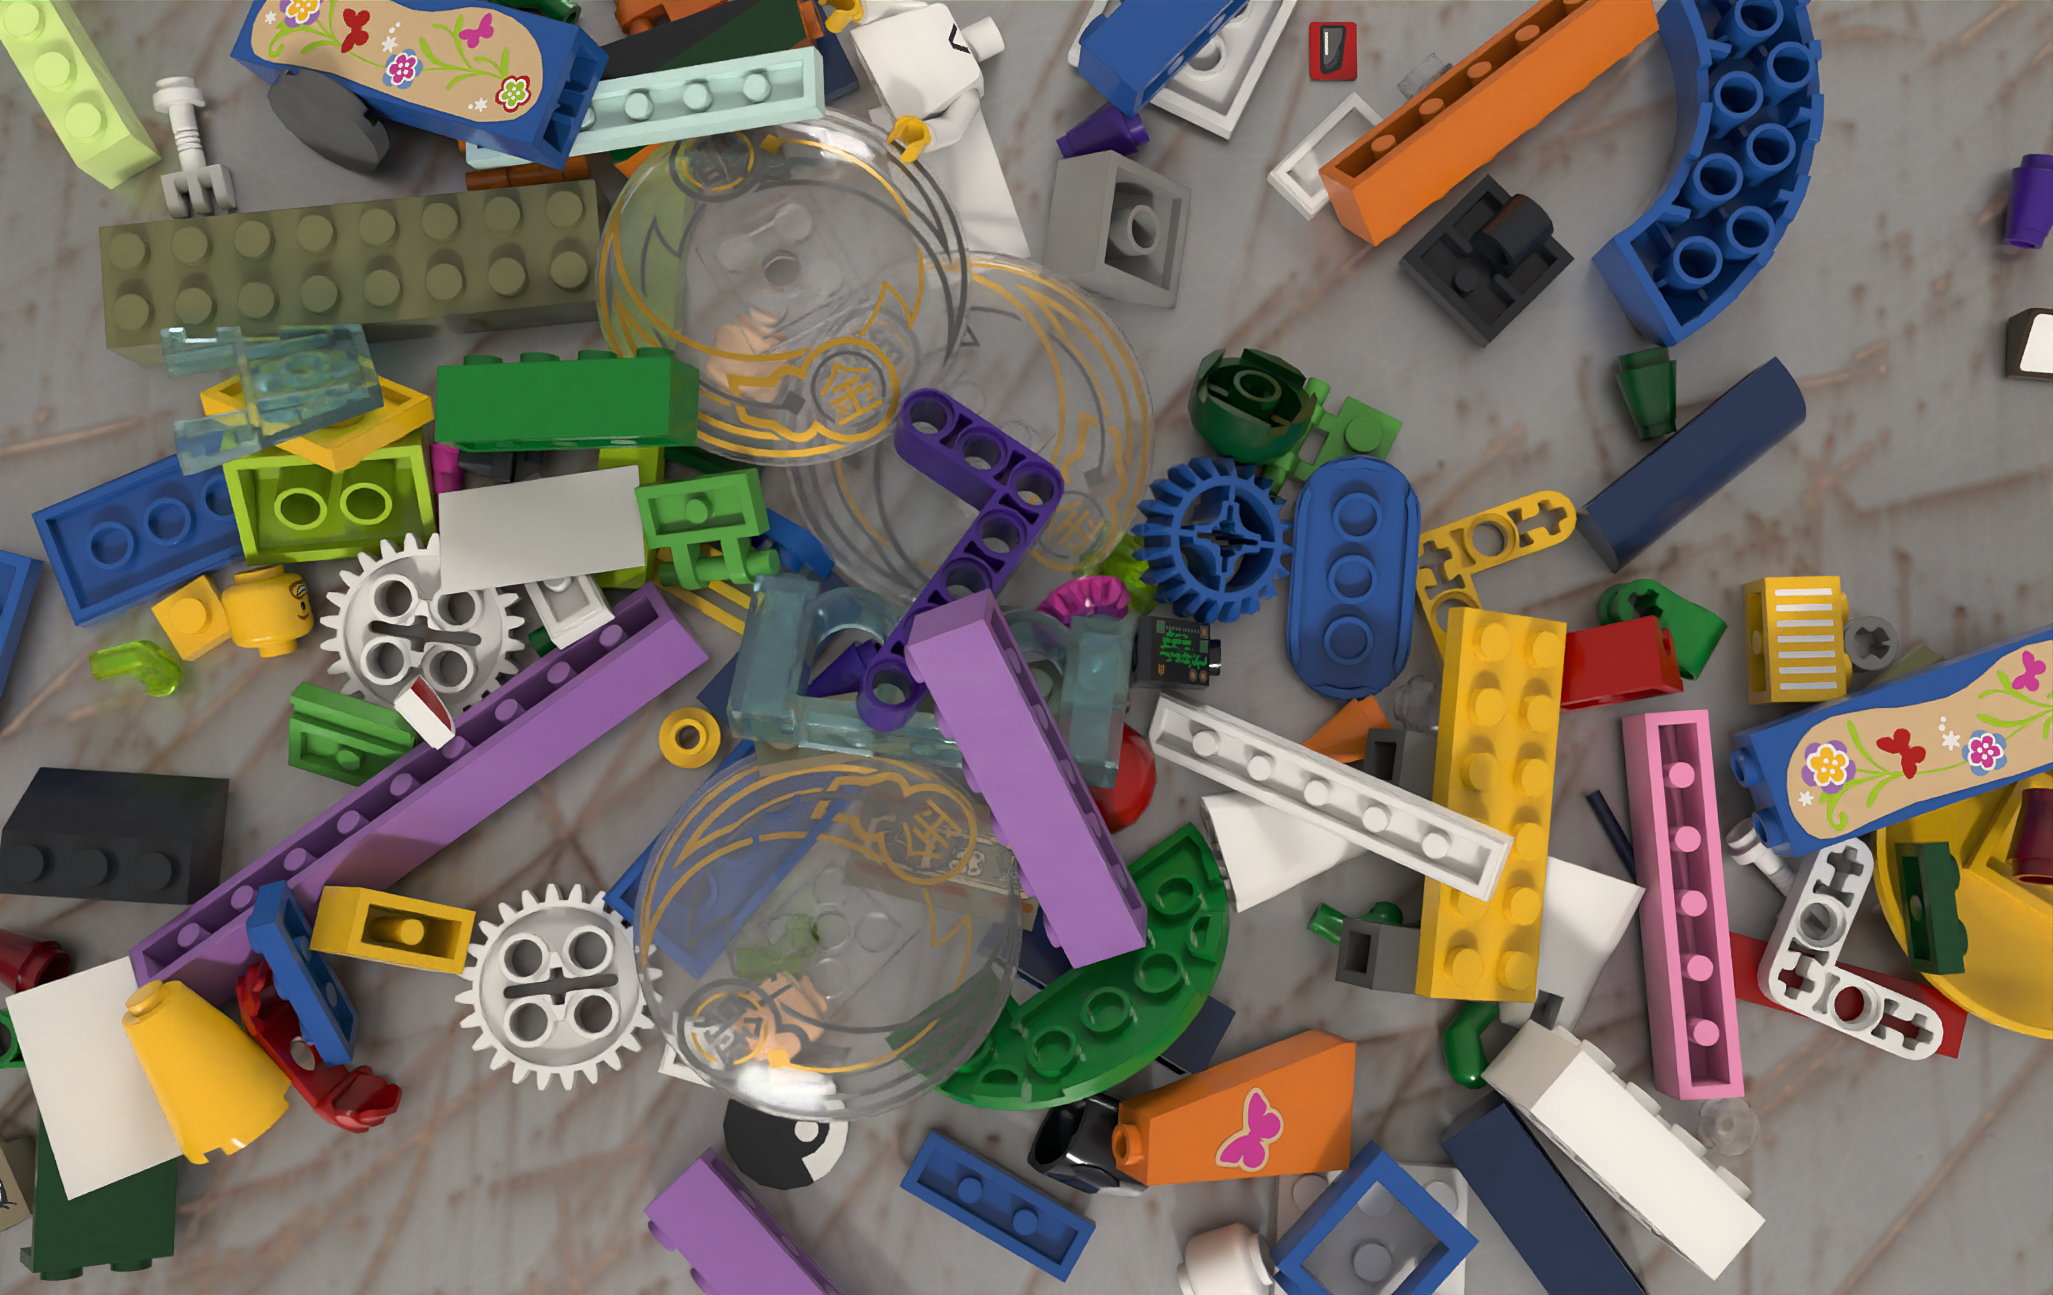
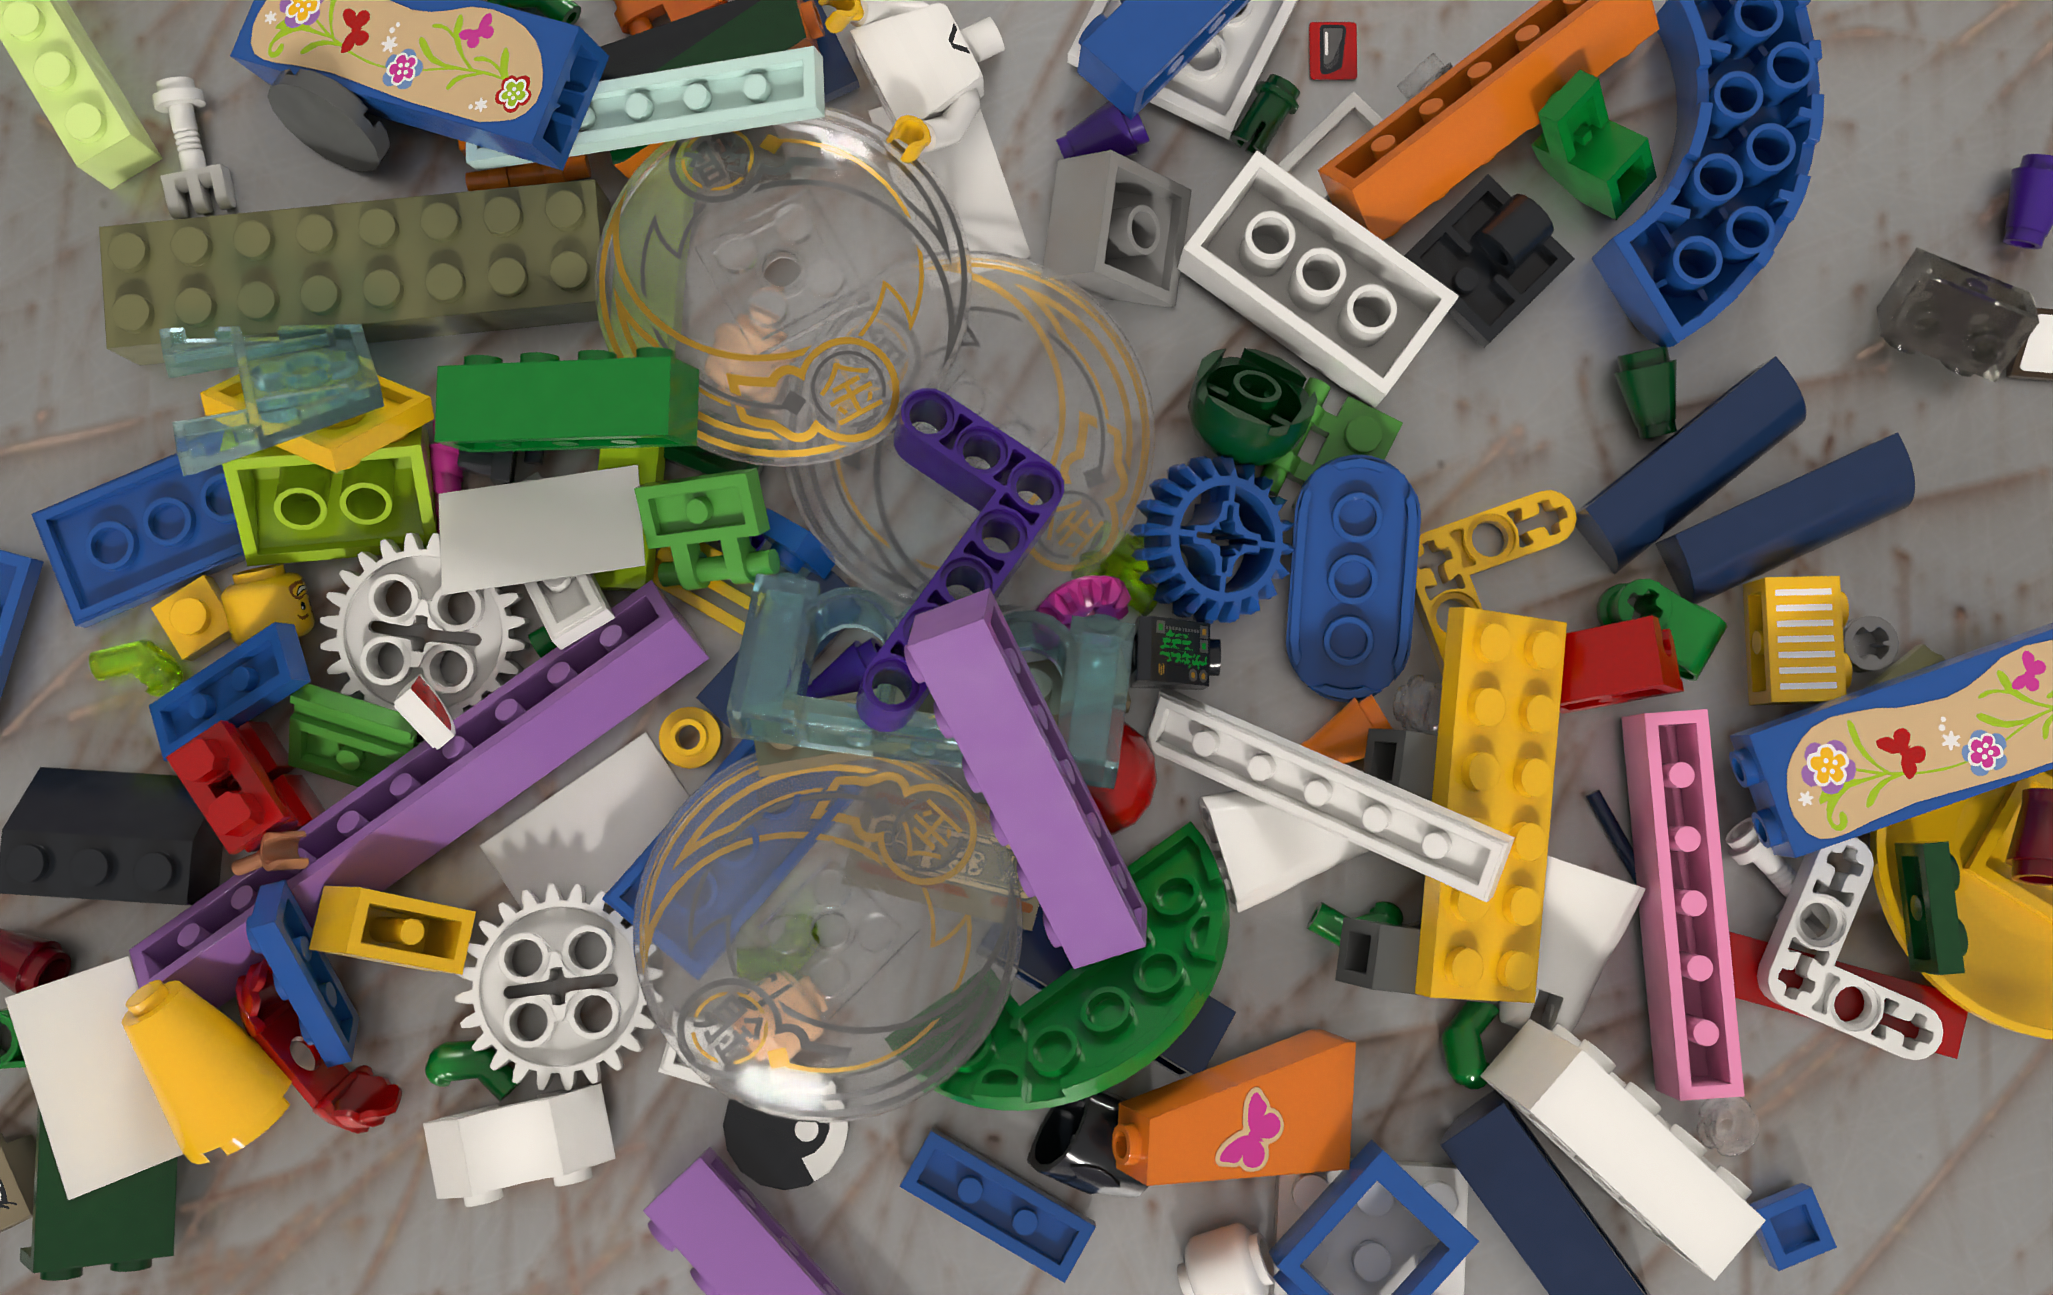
(232, 687): none -> blue plate
(244, 784): none -> red hips
(276, 853): none -> nougat hand
(460, 1062): none -> green arm
(519, 1143): none -> white brick
(590, 826): none -> white sticker
(1266, 114): none -> dark green pin
(1315, 280): none -> white brick
(1588, 152): none -> green brick
(1790, 520): none -> dark blue brick
(1792, 1227): none -> blue plate
(1956, 316): none -> clear smoke brick

